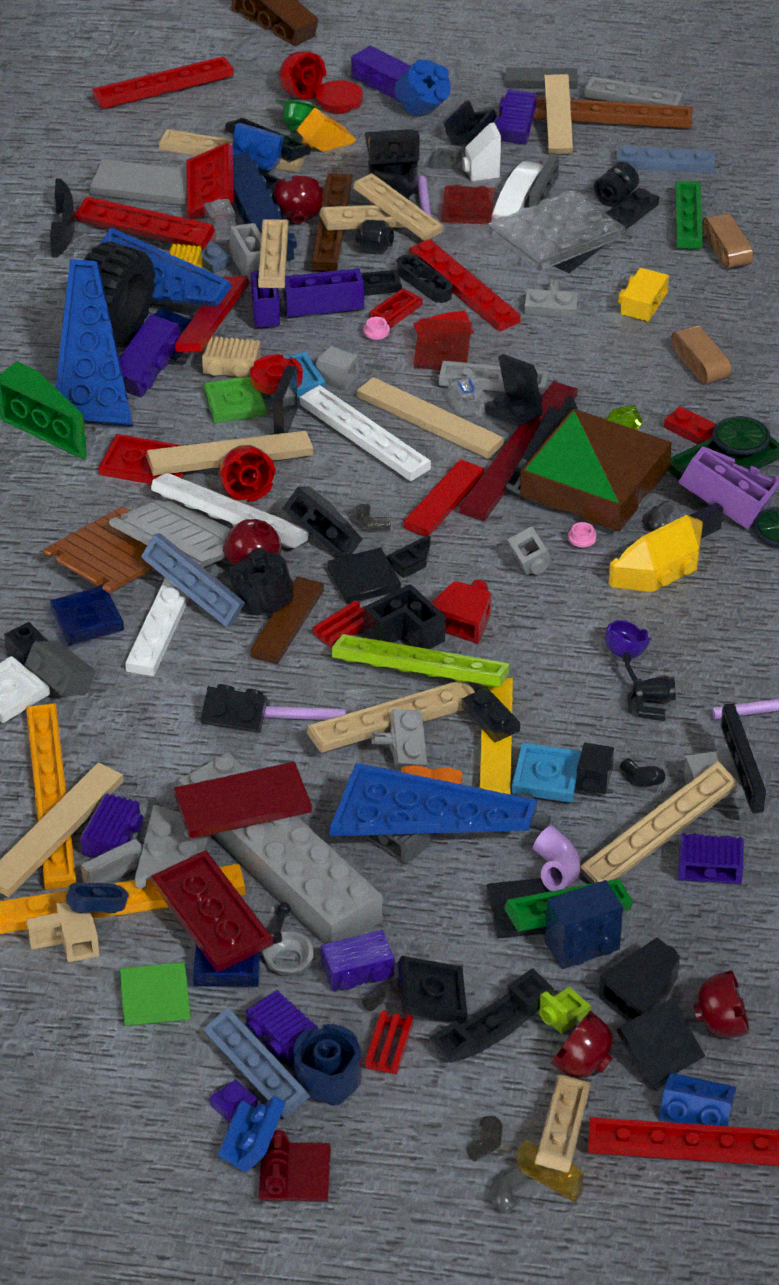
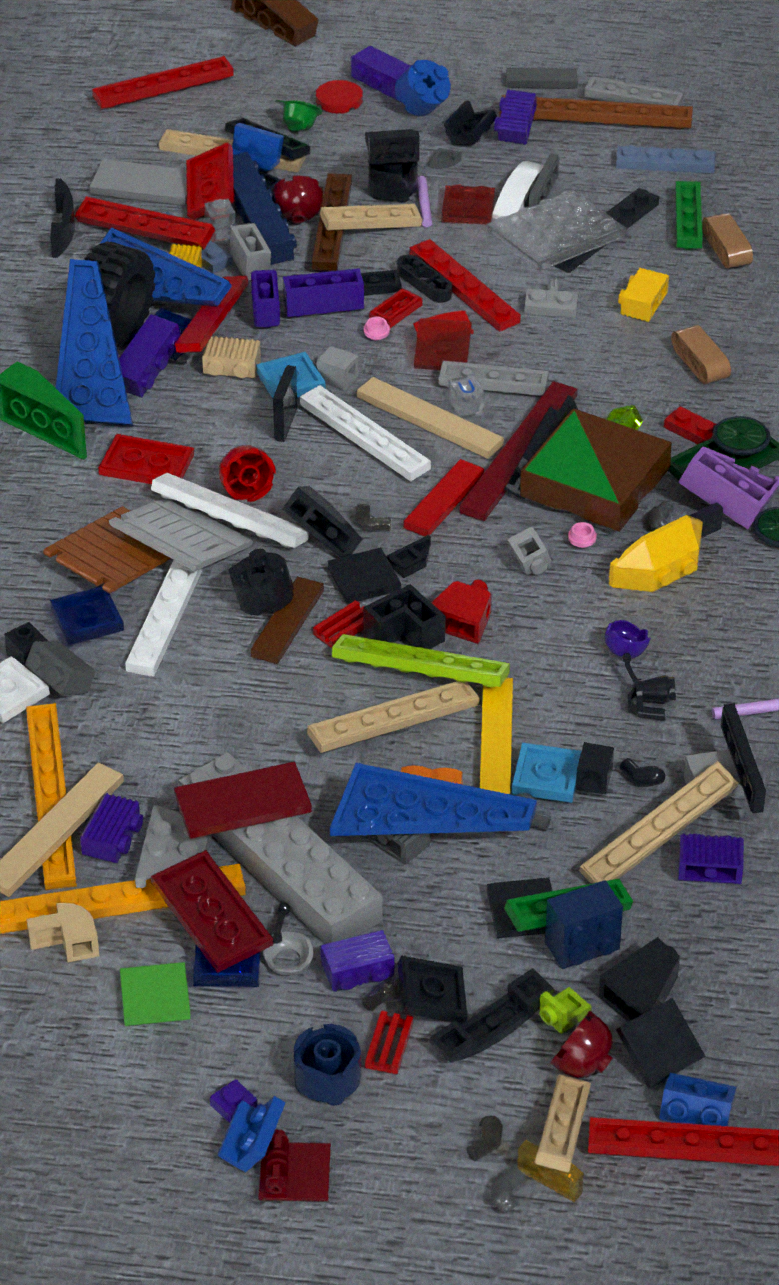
(96, 897): dark blue plate -> none
(113, 863): light grey tile -> none
(193, 579): sand blue plate -> none
(211, 454): tan tile -> none
(234, 400): bright green tile -> none
(234, 708): black bracket -> none
(248, 536): dark red cylinder -> none
(255, 1061): sand blue plate -> none
(268, 371): red tile -> none
(273, 254): tan tile -> none
(277, 1025): dark purple brick -> none
(302, 74): red cylinder -> none
(302, 713): lavender bar -> none
(324, 132): light orange slope -> none
(374, 236): black head -> none
(398, 207): tan tile -> none
(404, 738): light grey plate -> none
(483, 155): white slope -> none
(491, 714): black plate -> none
(521, 397): black bracket -> none
(558, 114): tan tile -> none
(561, 858): lavender cylinder -> none
(616, 184): black wheel -> none
(722, 1006): dark red cylinder -> none

